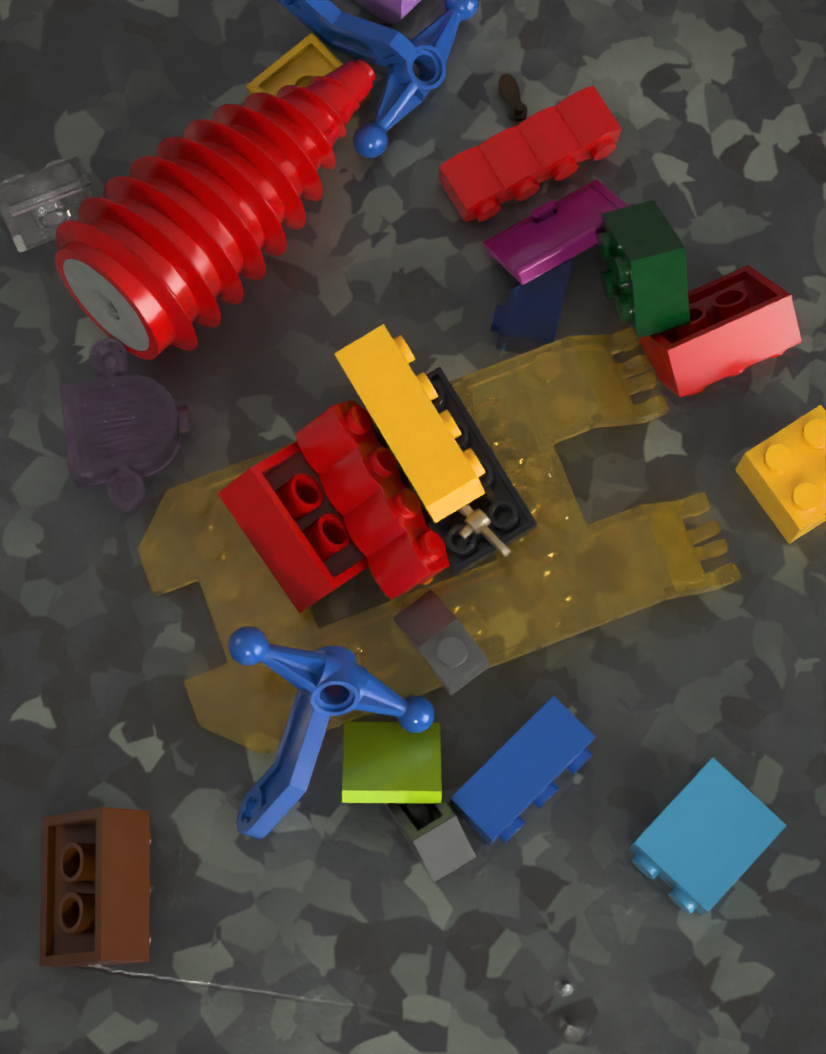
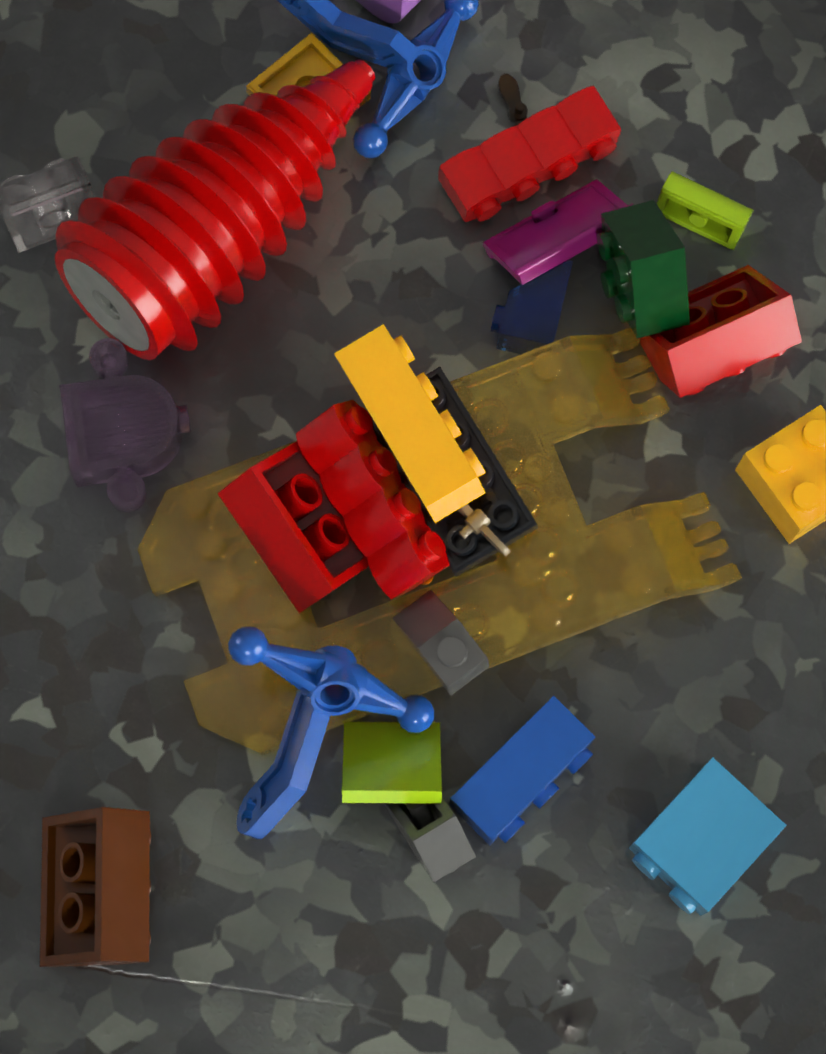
(703, 210): none -> lime brick

